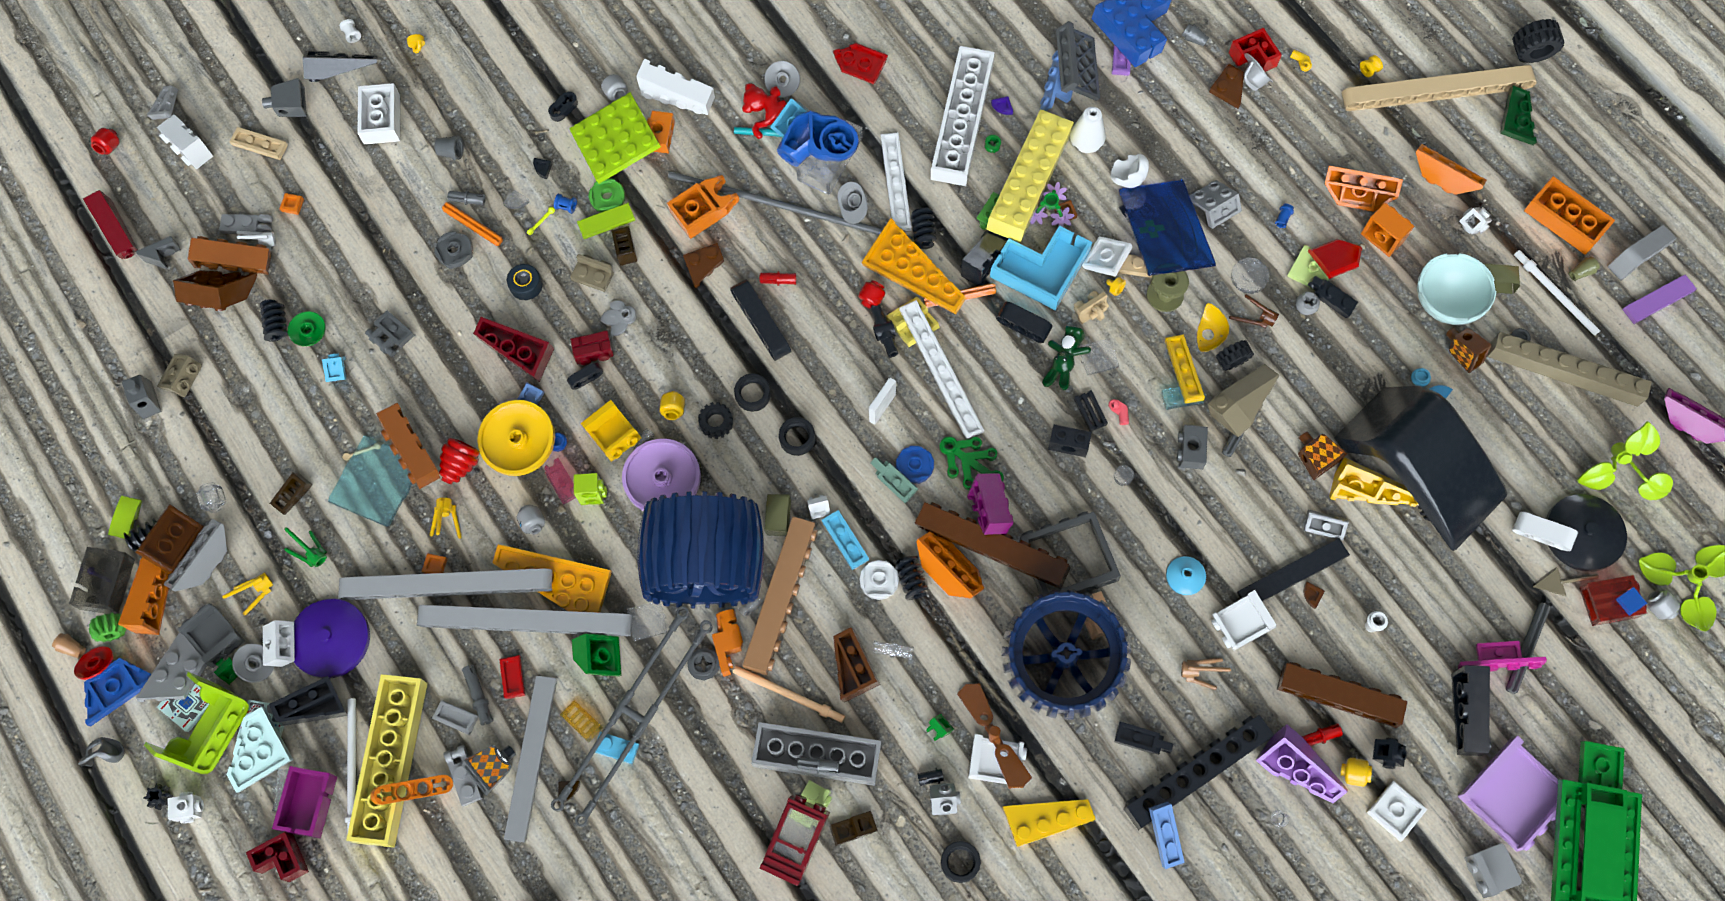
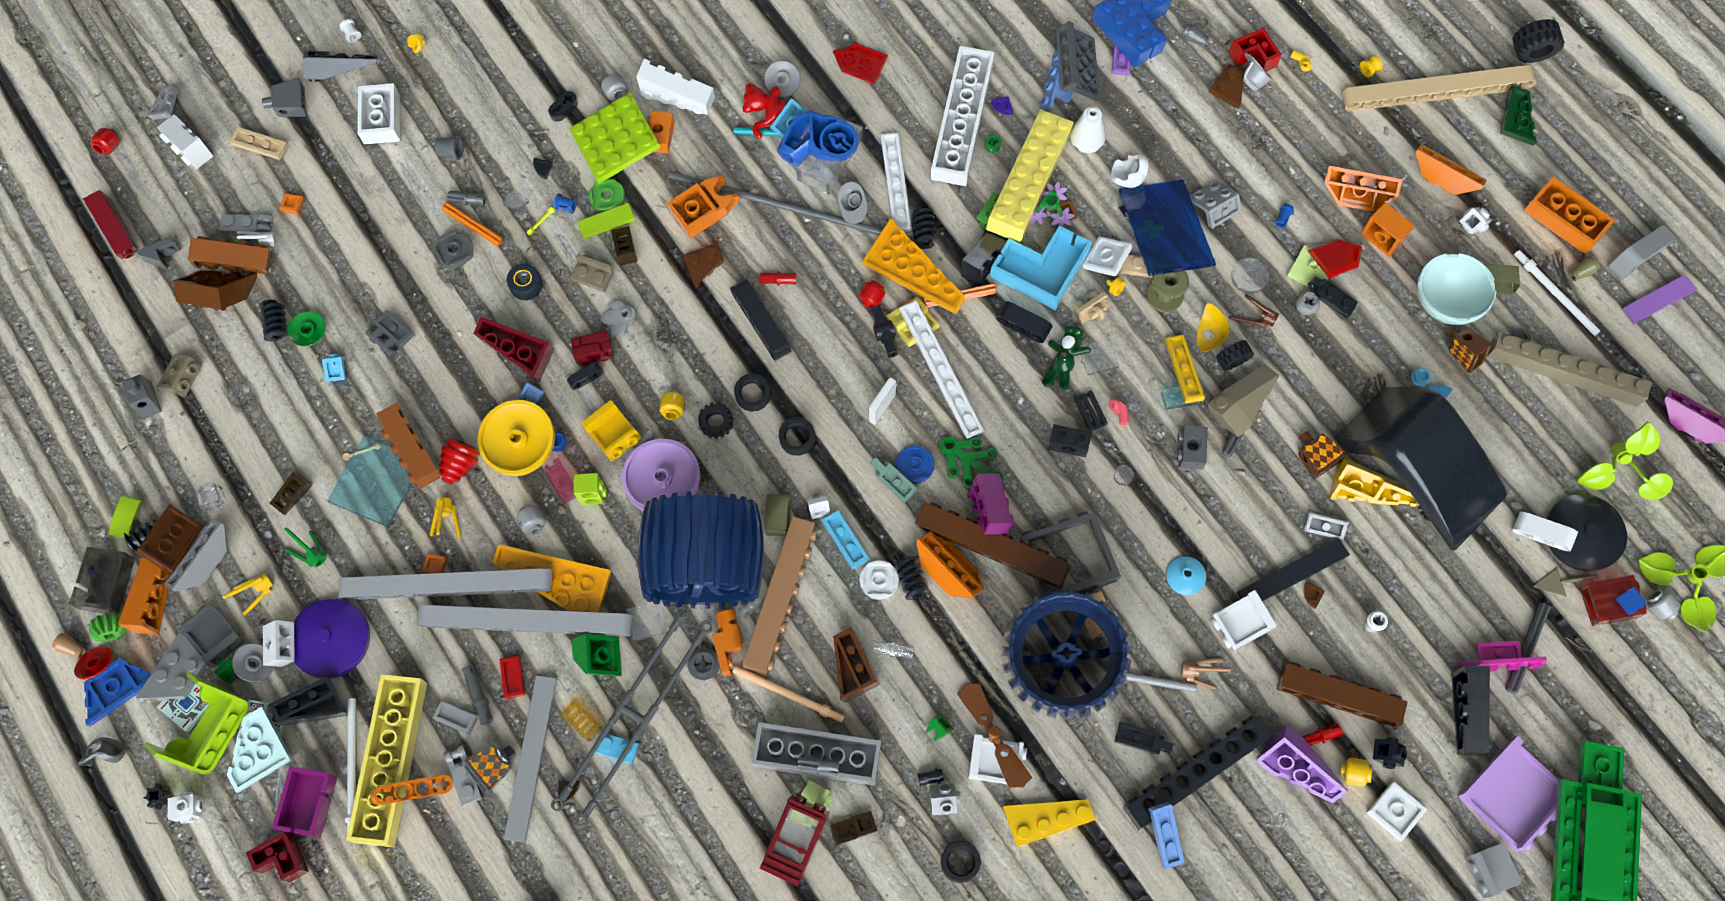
(1161, 682): none -> light grey bar

